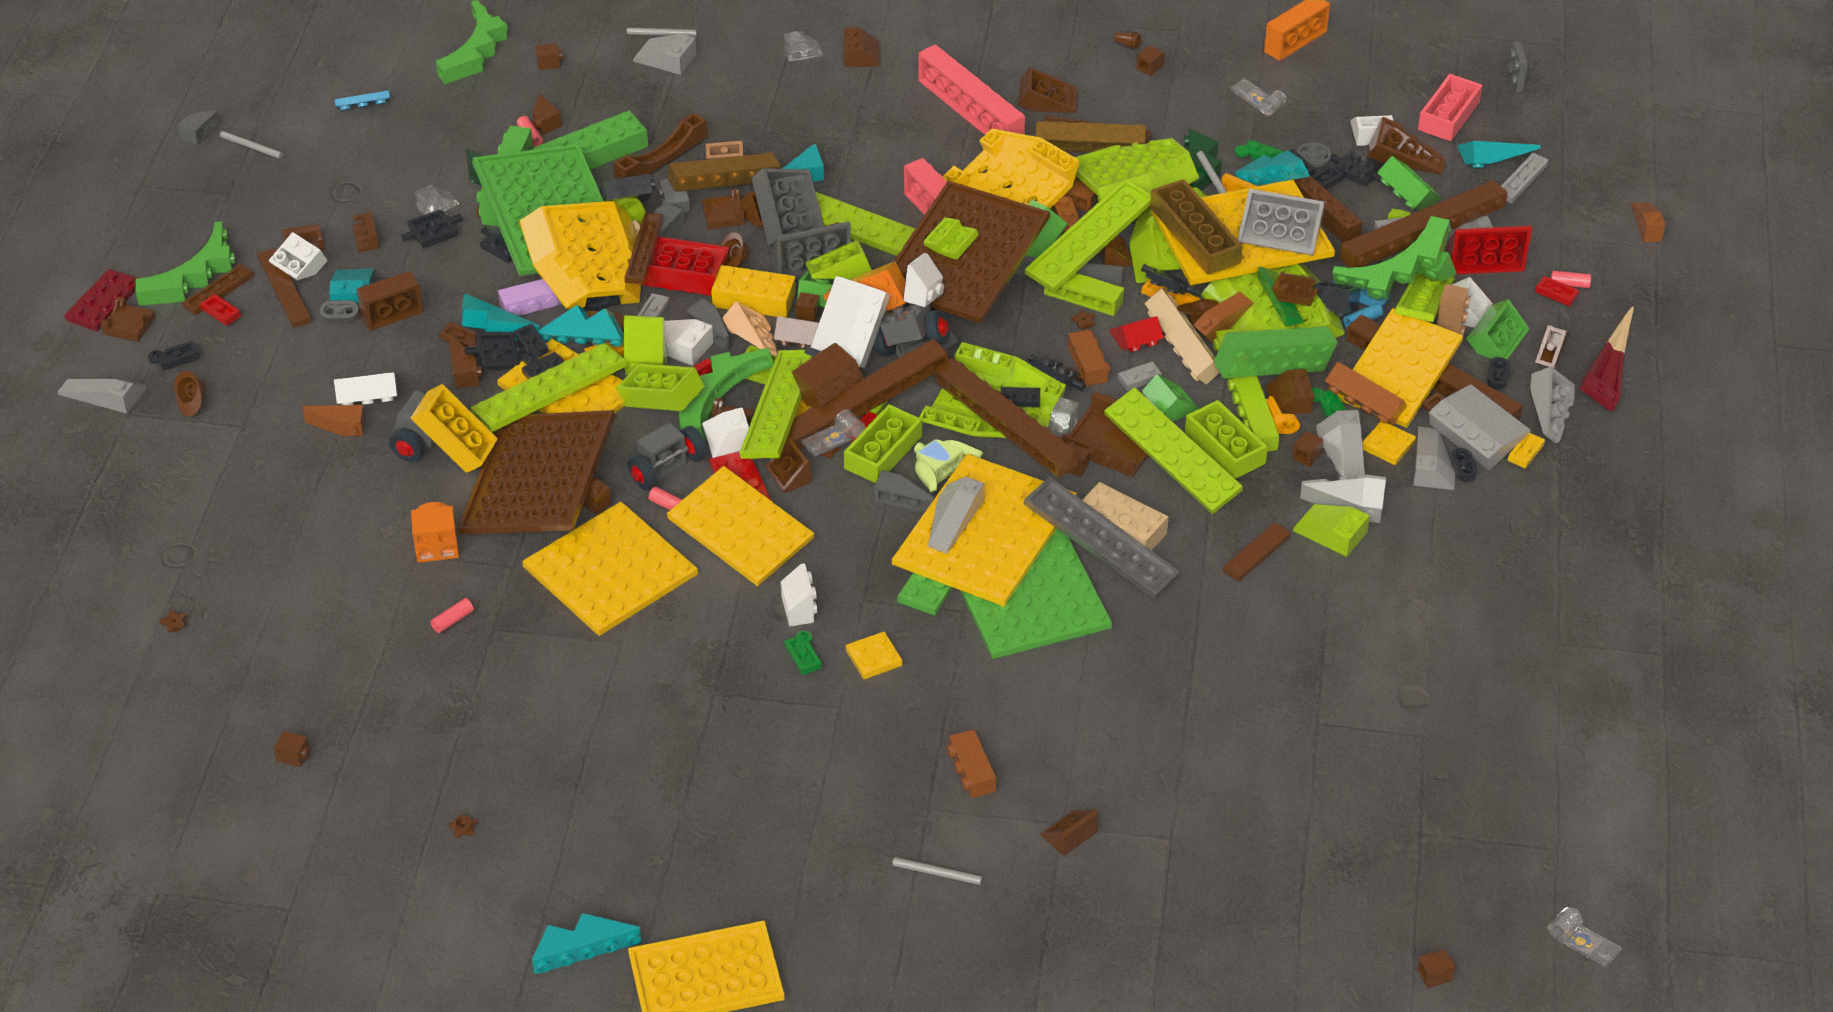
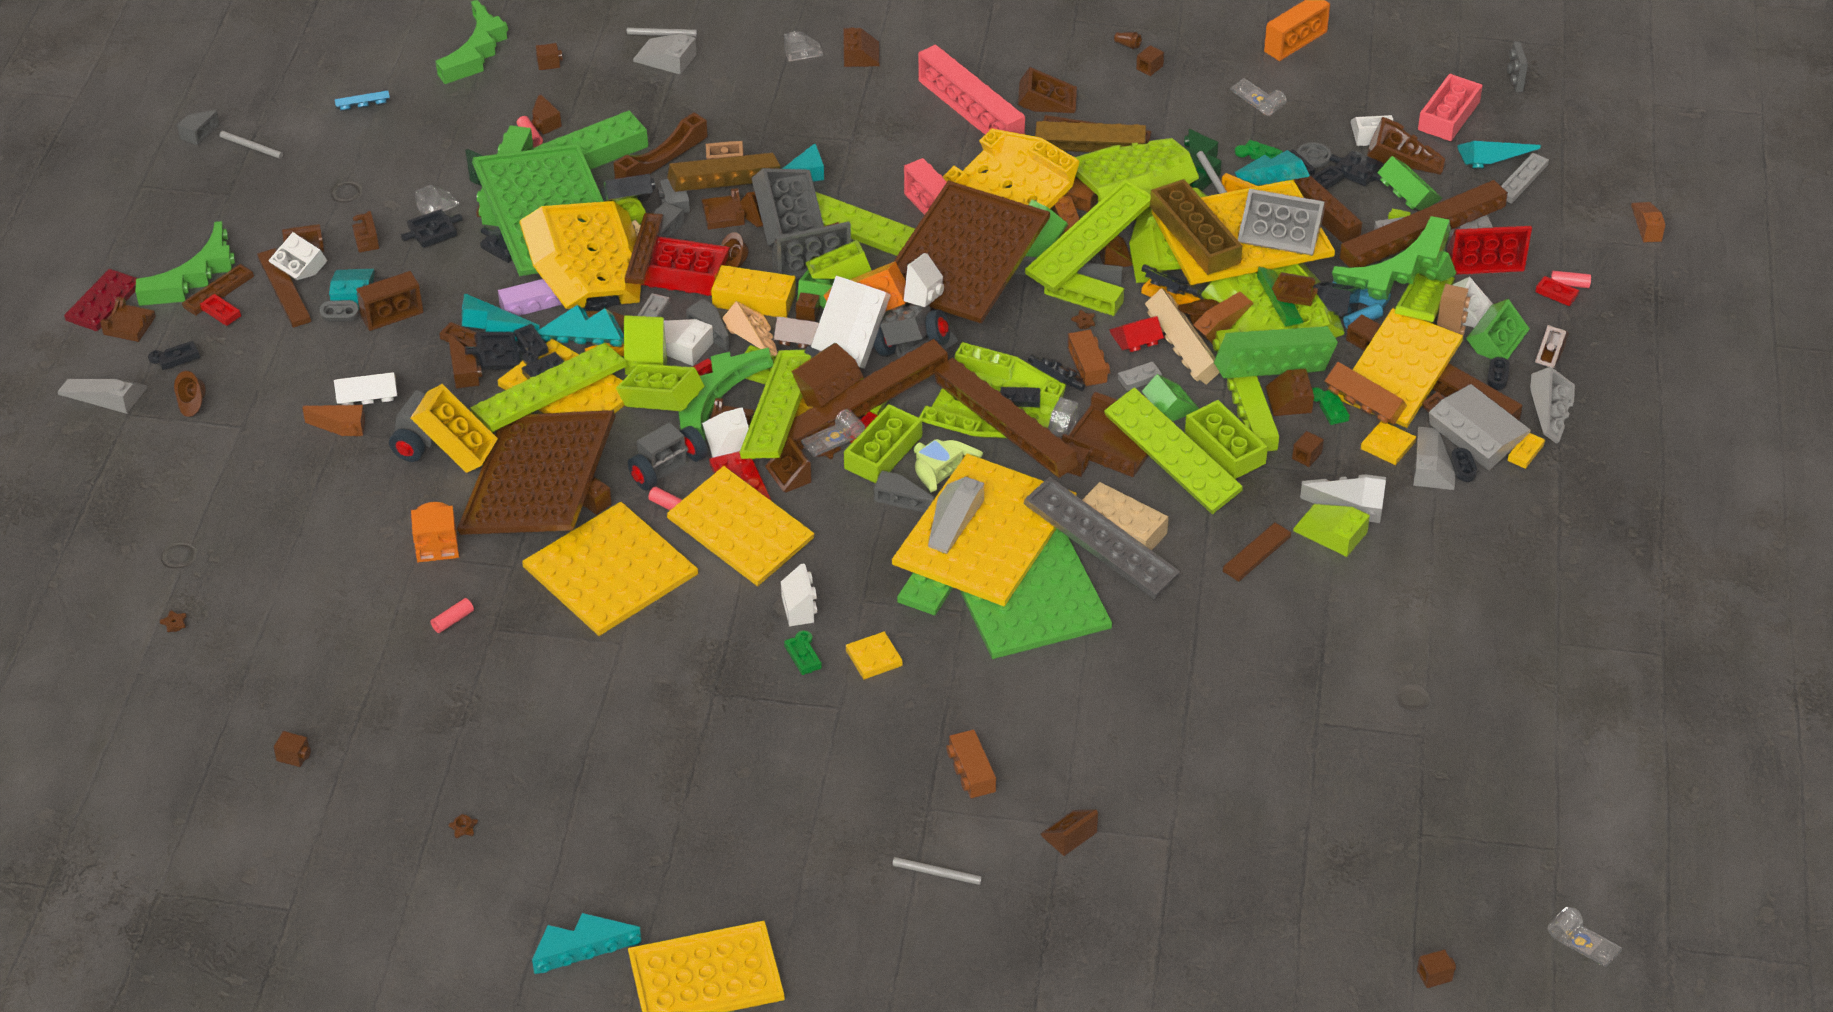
(950, 238): lime slope -> none
(1284, 422): light orange piece -> none
(1343, 442): light grey wedge -> none
(1605, 374): dark red plate -> none

